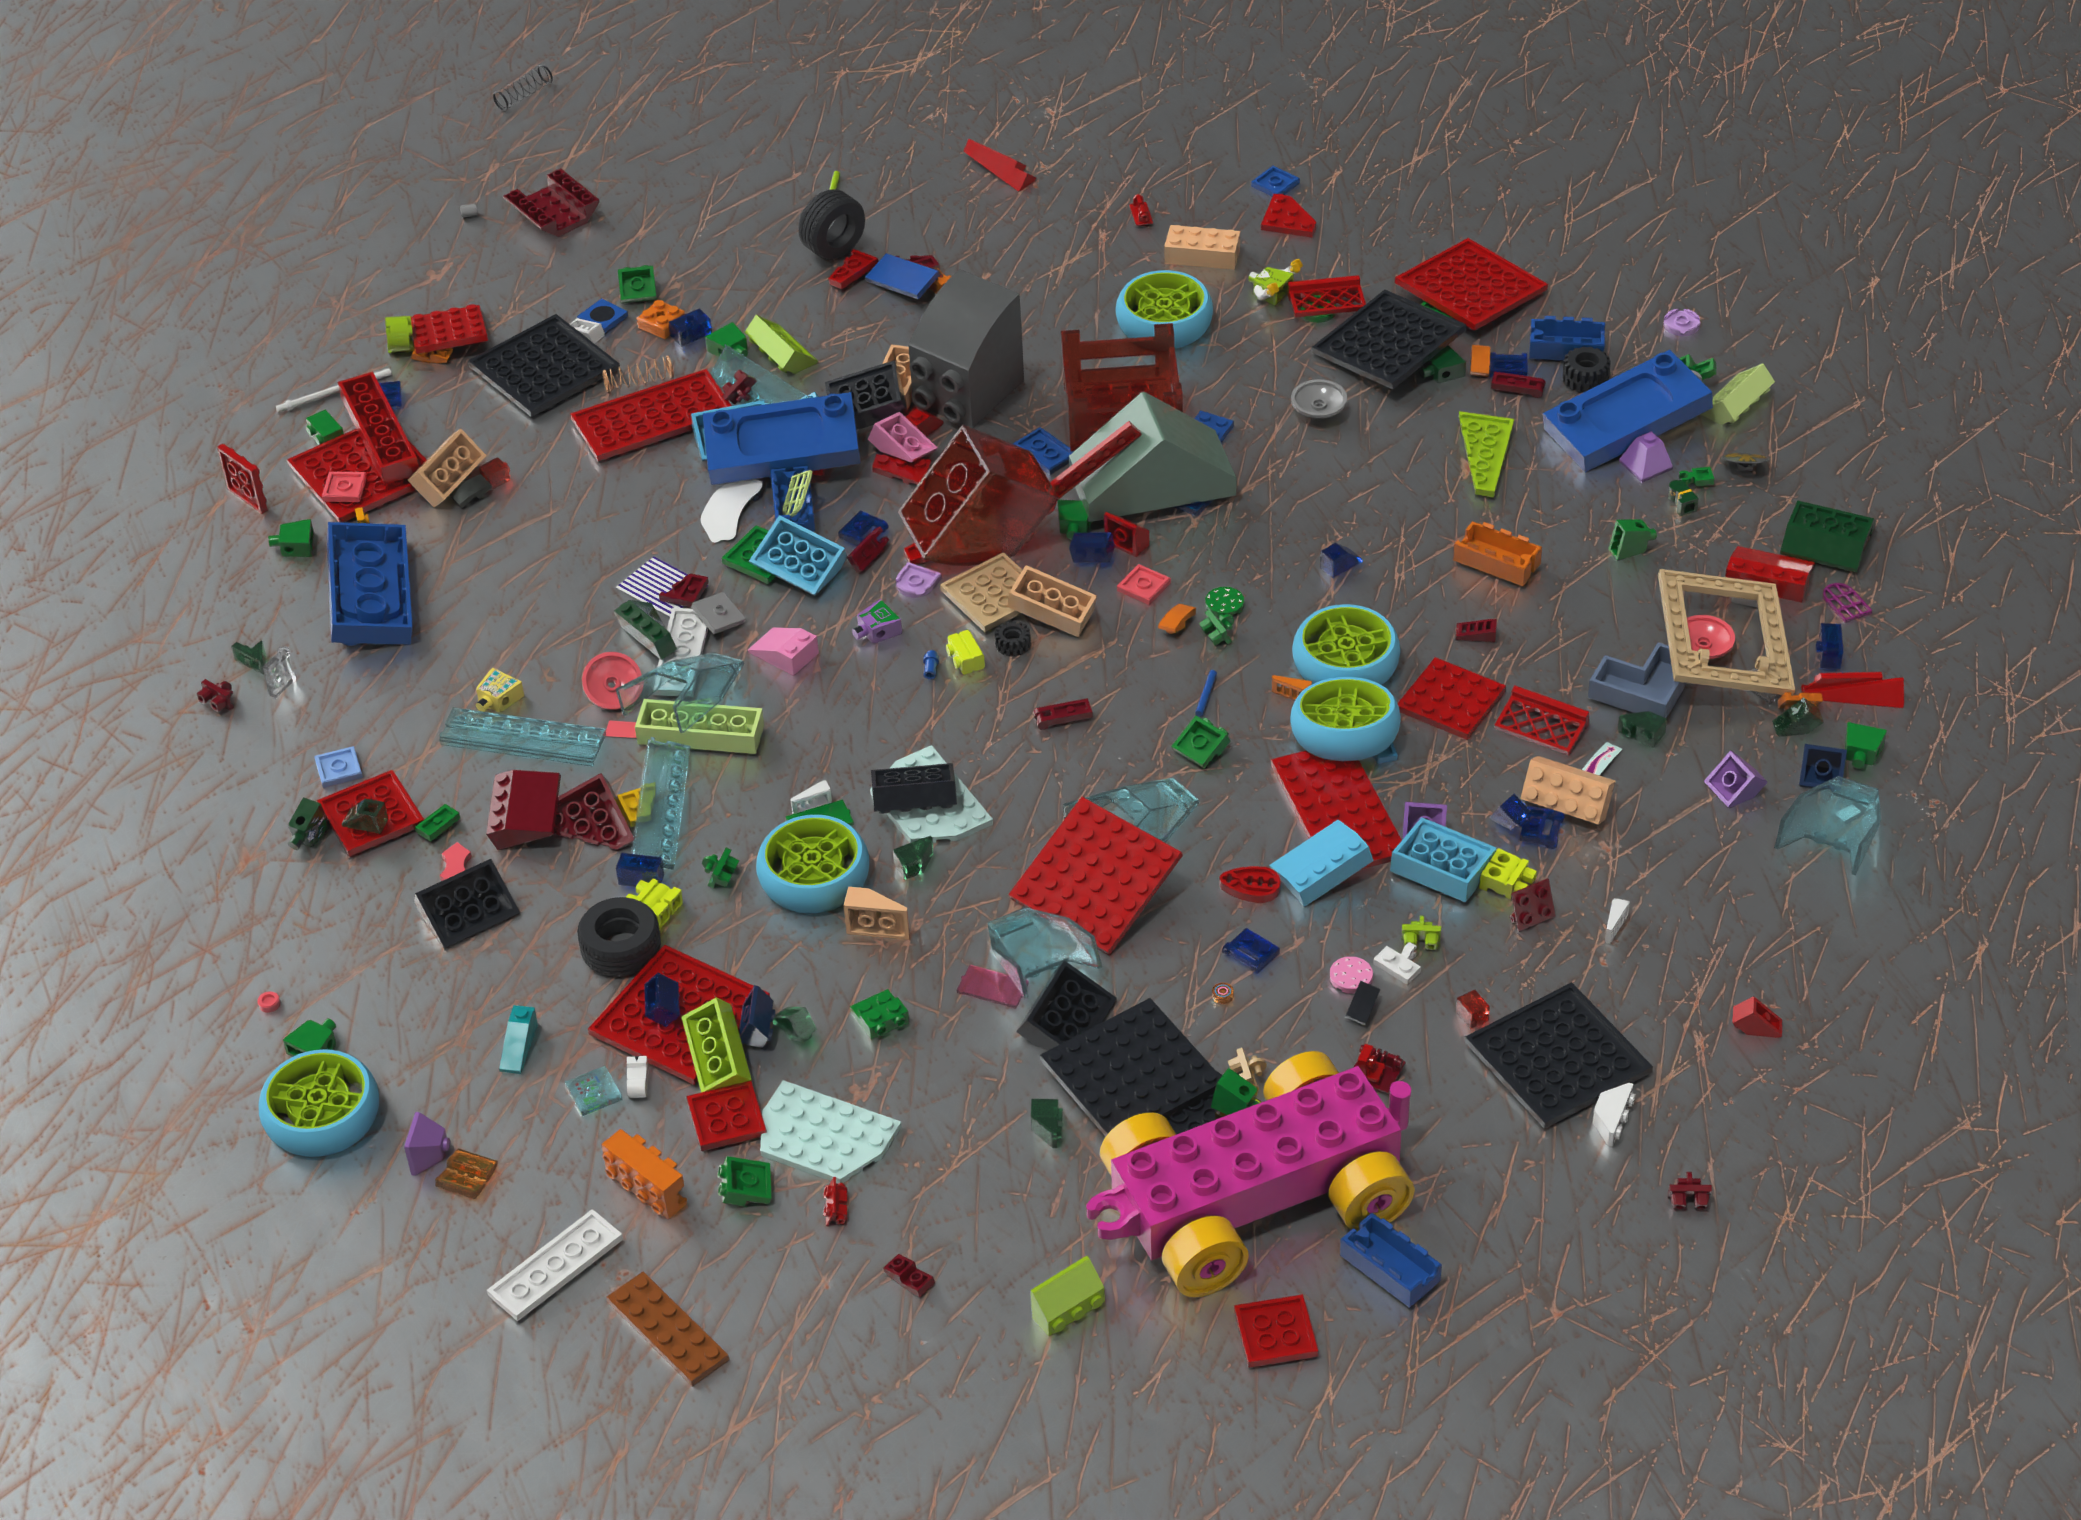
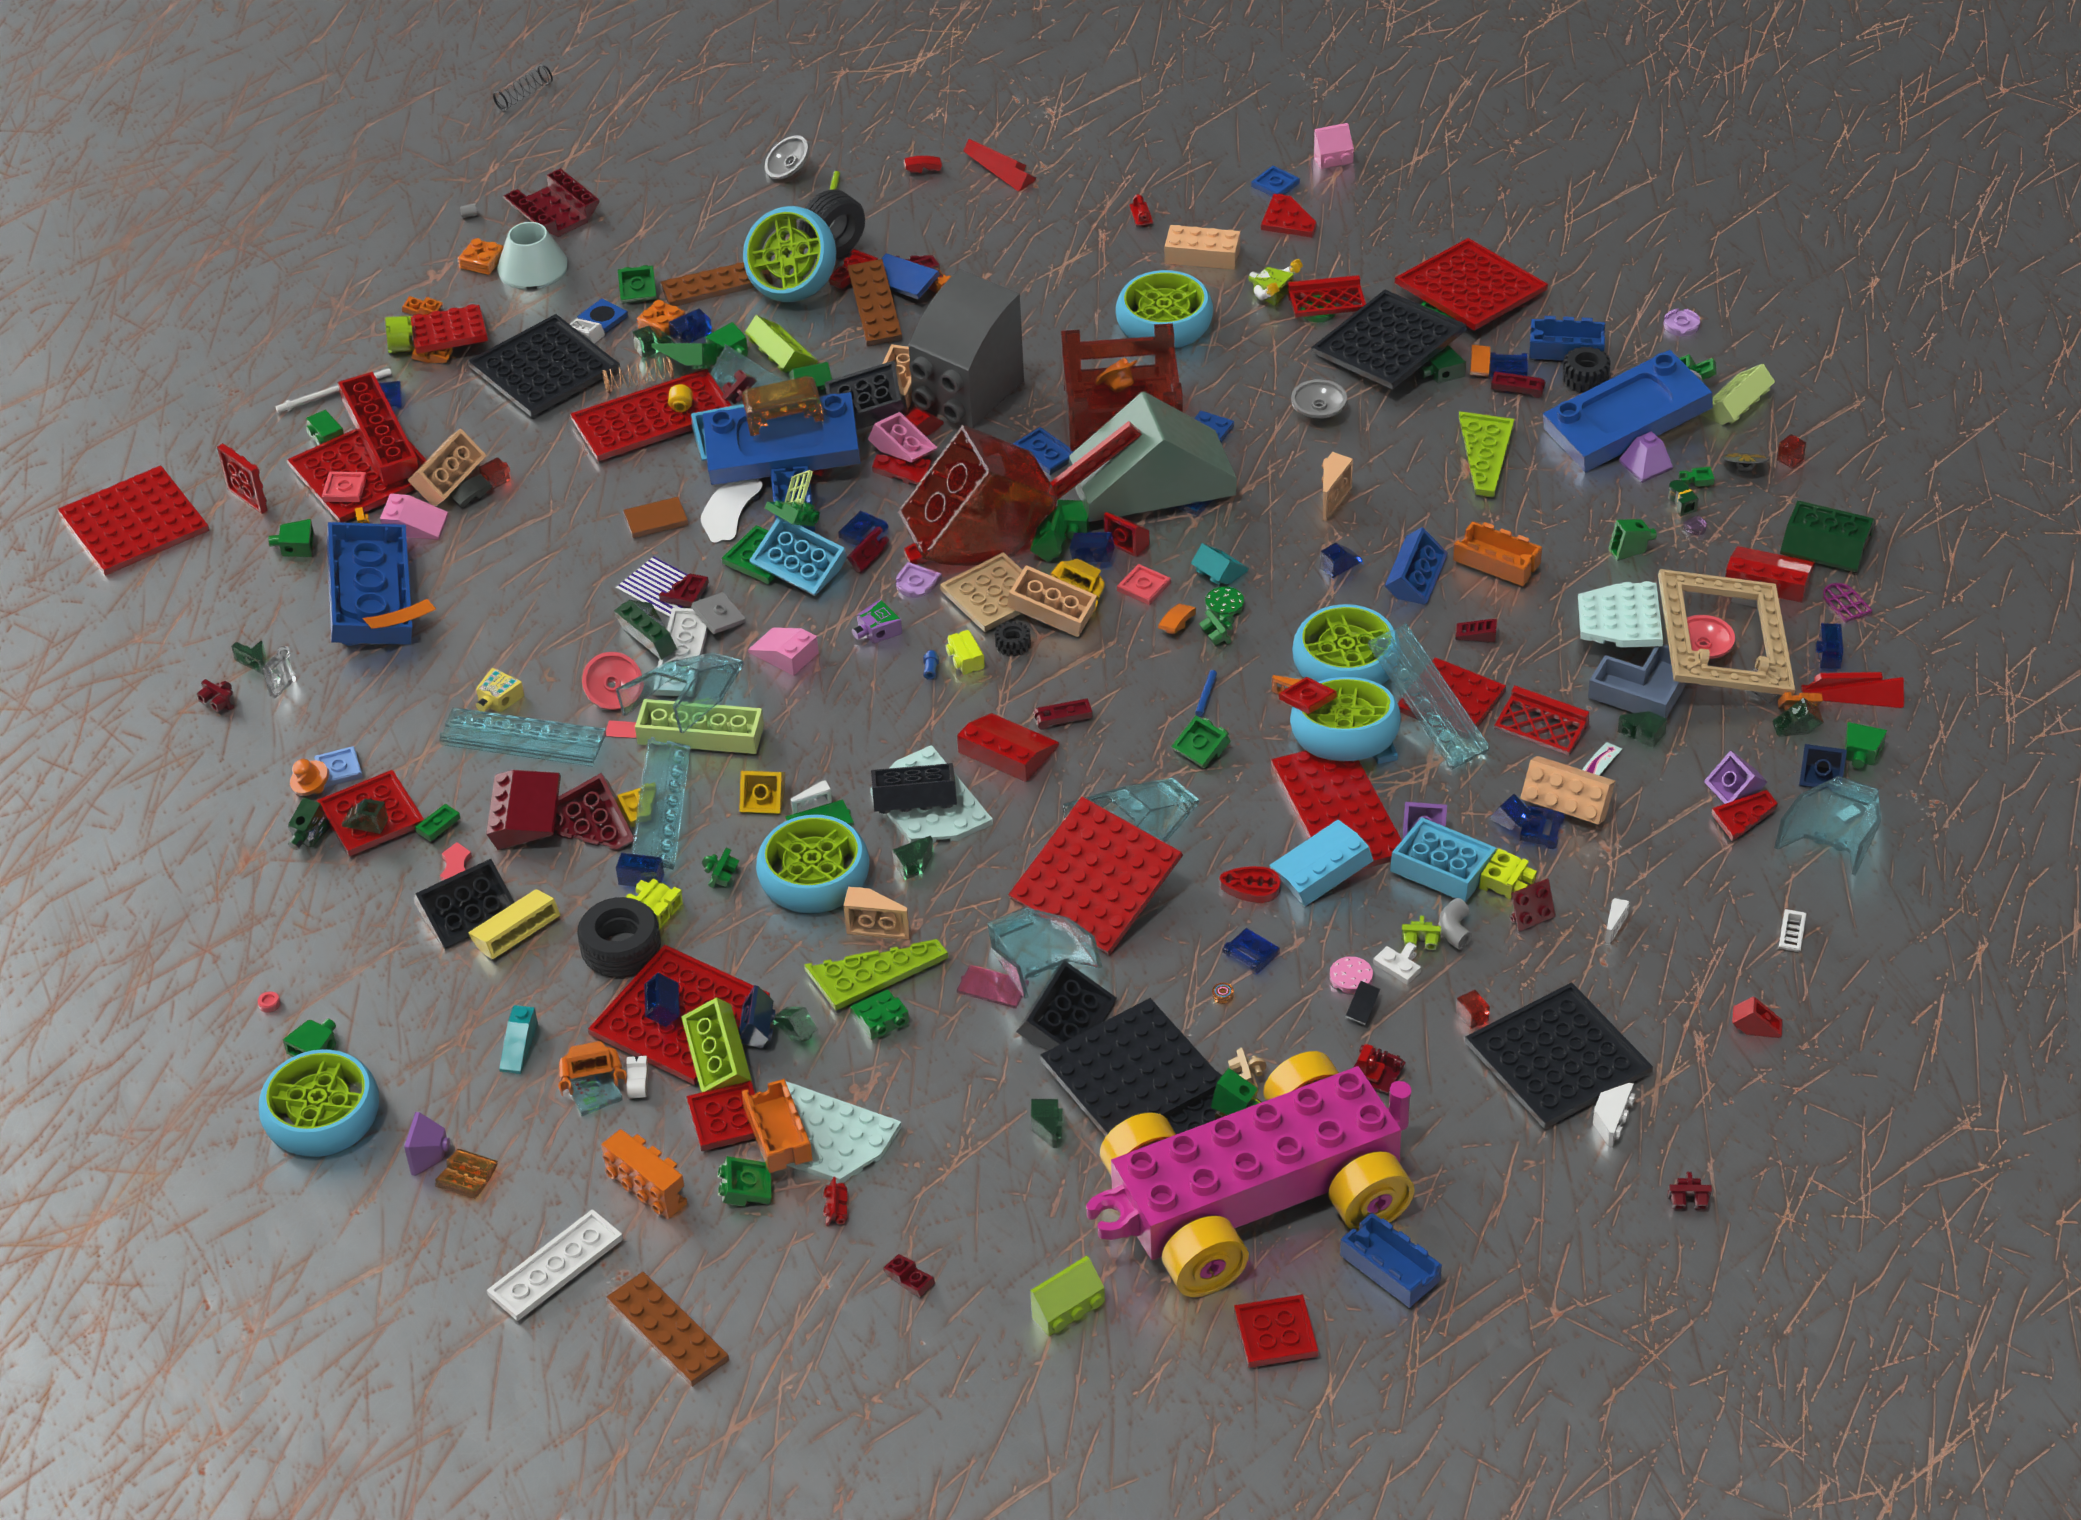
(133, 520): none -> red plate
(308, 777): none -> orange plate
(400, 616): none -> orange sticker
(416, 306): none -> orange slope
(420, 518): none -> bright pink slope
(480, 256): none -> orange brick
(514, 923): none -> light yellow brick
(531, 257): none -> light aqua cone
(589, 1060): none -> orange torso
(645, 337): none -> clear green slope
(655, 517): none -> dark orange tile
(680, 398): none -> yellow head
(695, 354): none -> green slope
(708, 284): none -> dark orange plate
(759, 259): none -> lime wheel
(761, 791): none -> yellow slope
(777, 1126): none -> orange piece
(781, 400): none -> clear orange windscreen
(787, 157): none -> light grey dish
(794, 512): none -> green plate
(819, 372): none -> green slope
(868, 972): none -> lime wing
(874, 302): none -> dark orange plate
(916, 163): none -> red slope
(1005, 746): none -> red slope
(1050, 535): none -> green slope
(1080, 575): none -> yellow torso
(1117, 376): none -> orange hat
(1217, 565): none -> teal slope
(1307, 695): none -> red tile
(1333, 146): none -> bright pink slope
(1336, 481): none -> light nougat slope
(1416, 568): none -> blue slope
(1428, 696): none -> clear light blue plate
(1450, 923): none -> light grey cylinder
(1622, 615): none -> light aqua plate
(1695, 525): none -> clear purple tile
(1744, 813): none -> red wing
(1791, 451): none -> clear red brick
(1795, 917): none -> white slope

